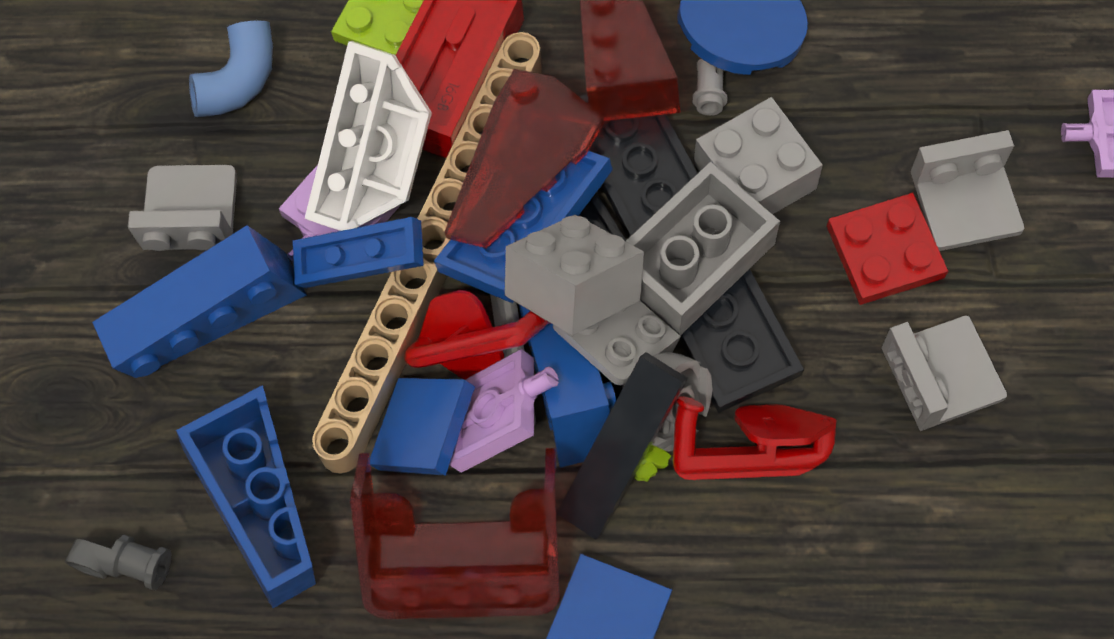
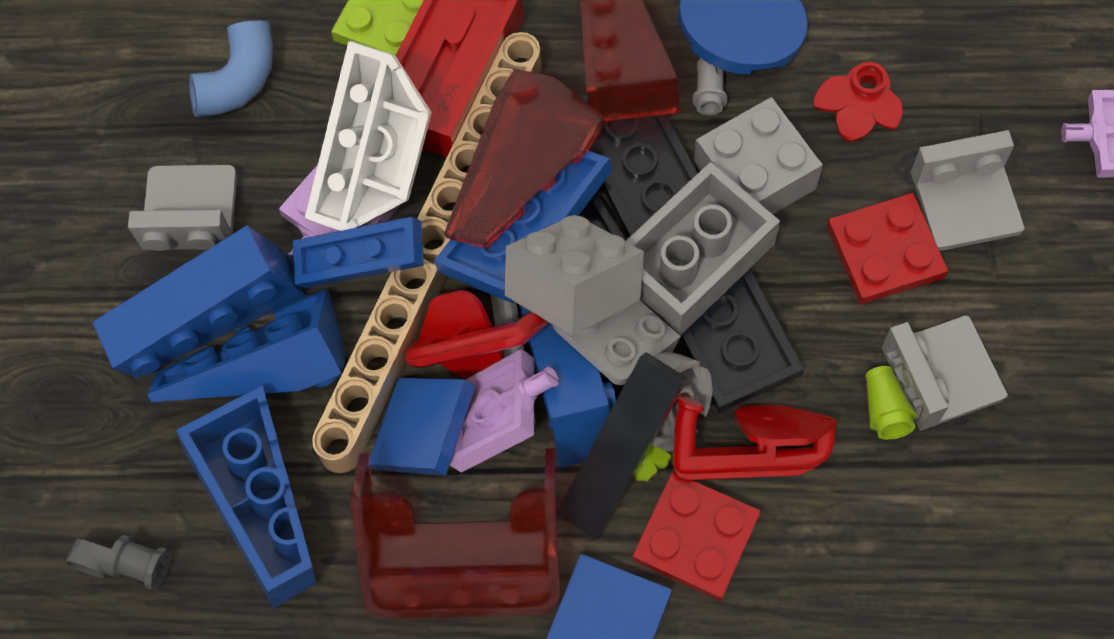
(283, 356): none -> blue wedge
(696, 536): none -> red plate
(857, 106): none -> red plate
(888, 404): none -> lime cone

